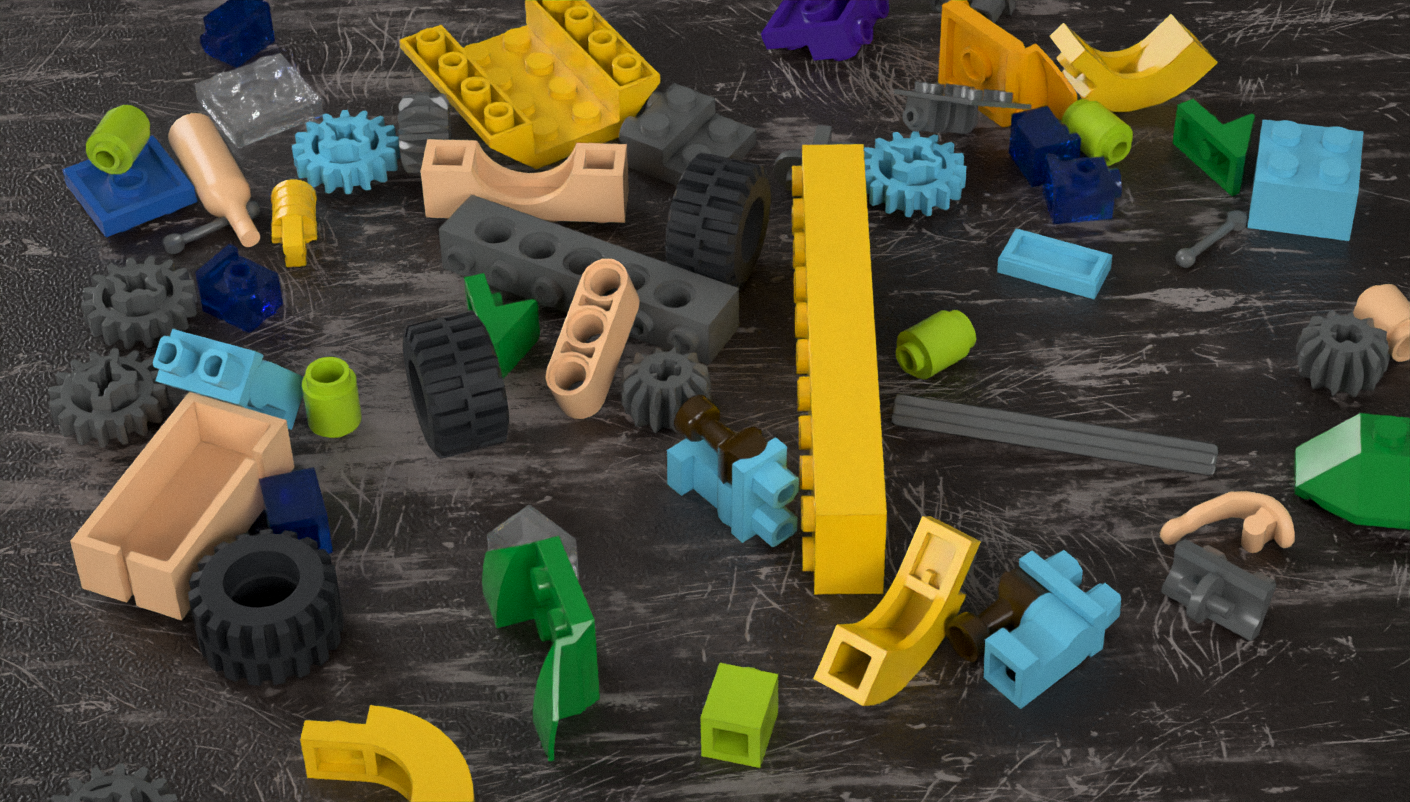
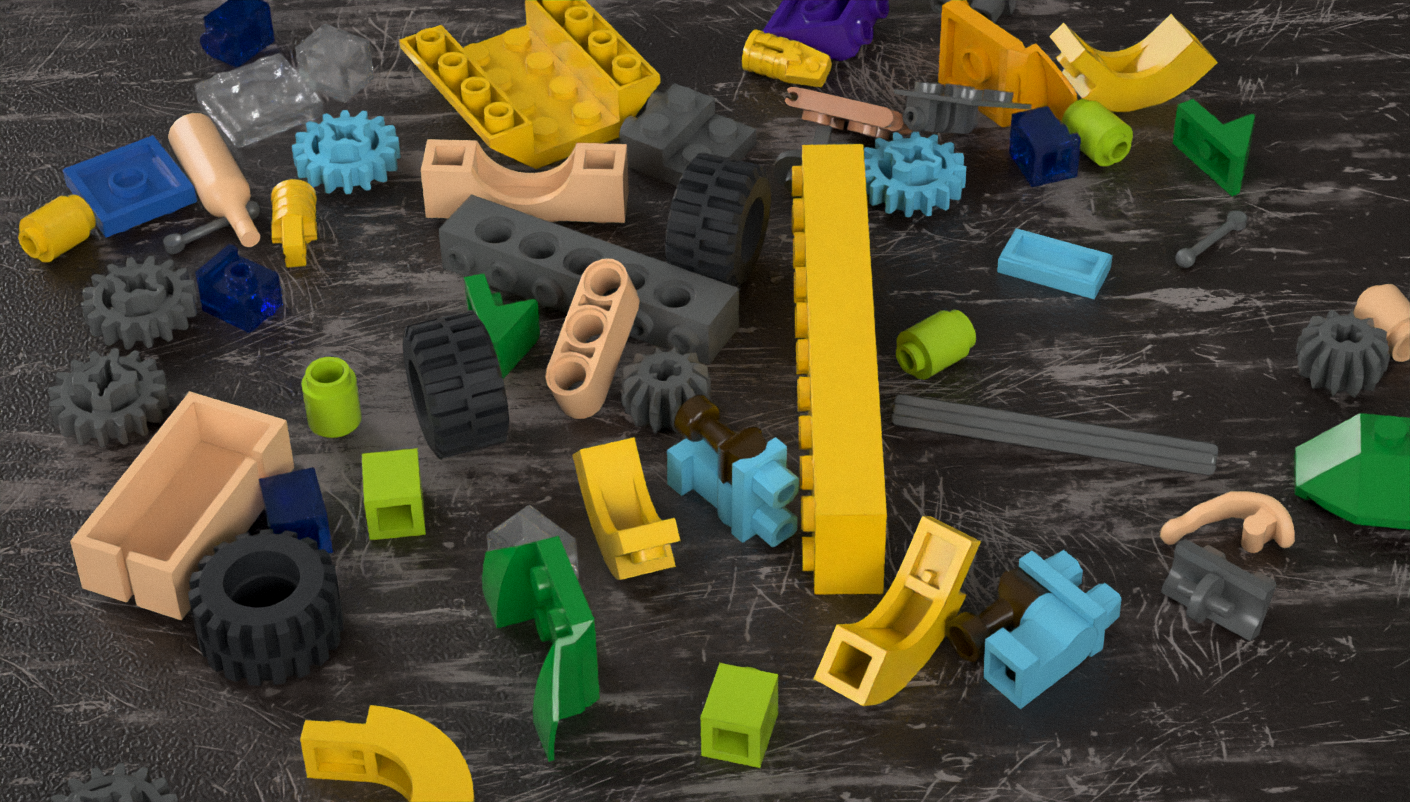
(56, 227): none -> yellow brick
(118, 139): lime brick -> none
(228, 374): medium azure hips -> none
(335, 62): none -> clear brick
(393, 494): none -> lime brick
(421, 118): dark grey gear -> none
(622, 512): none -> yellow arch
(785, 59): none -> yellow hinge
(835, 110): none -> nougat plate
(1080, 189): clear blue brick -> none
(1306, 179): medium azure brick -> none

